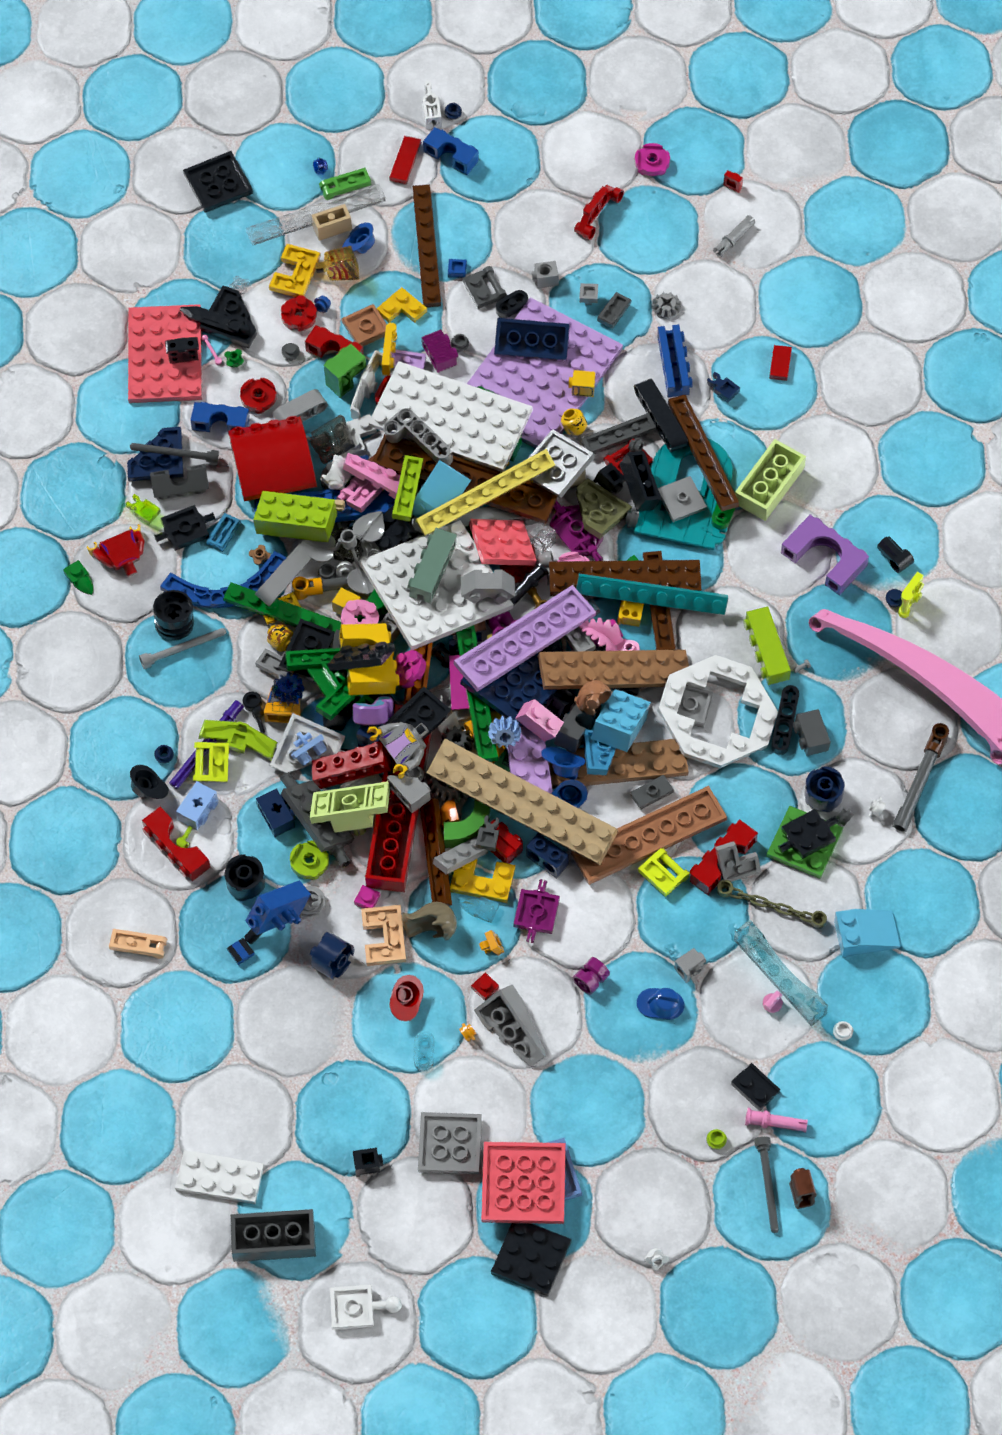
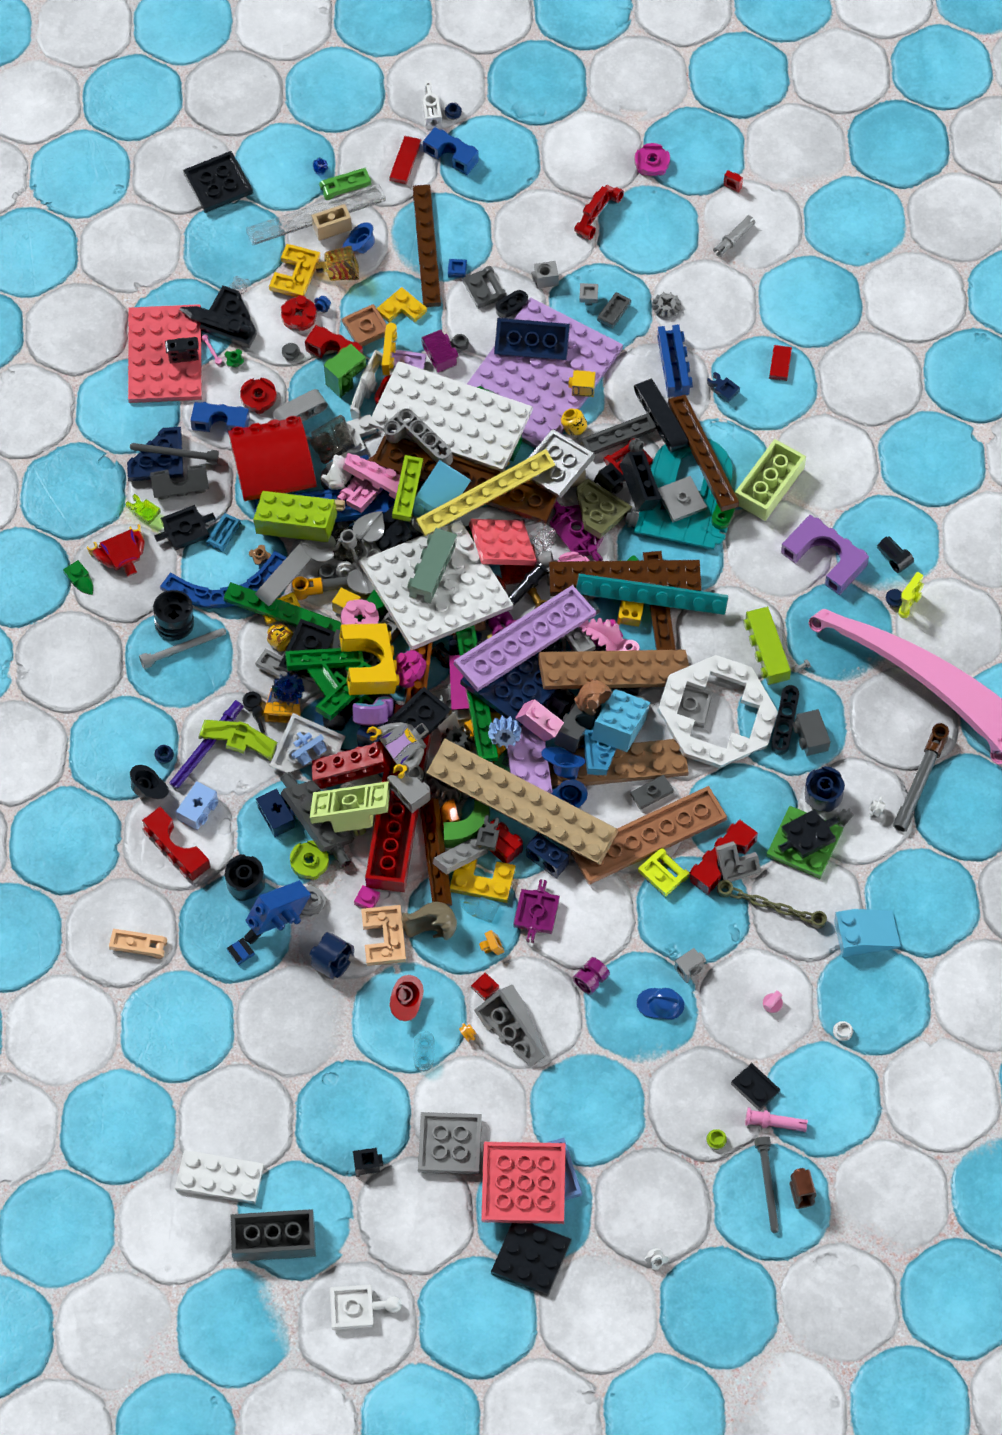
(181, 841): lime hand -> none
(217, 762): neon yellow plate -> none
(361, 656): black plate -> none
(480, 585): light grey brick -> none
(801, 997): clear light blue arch -> none

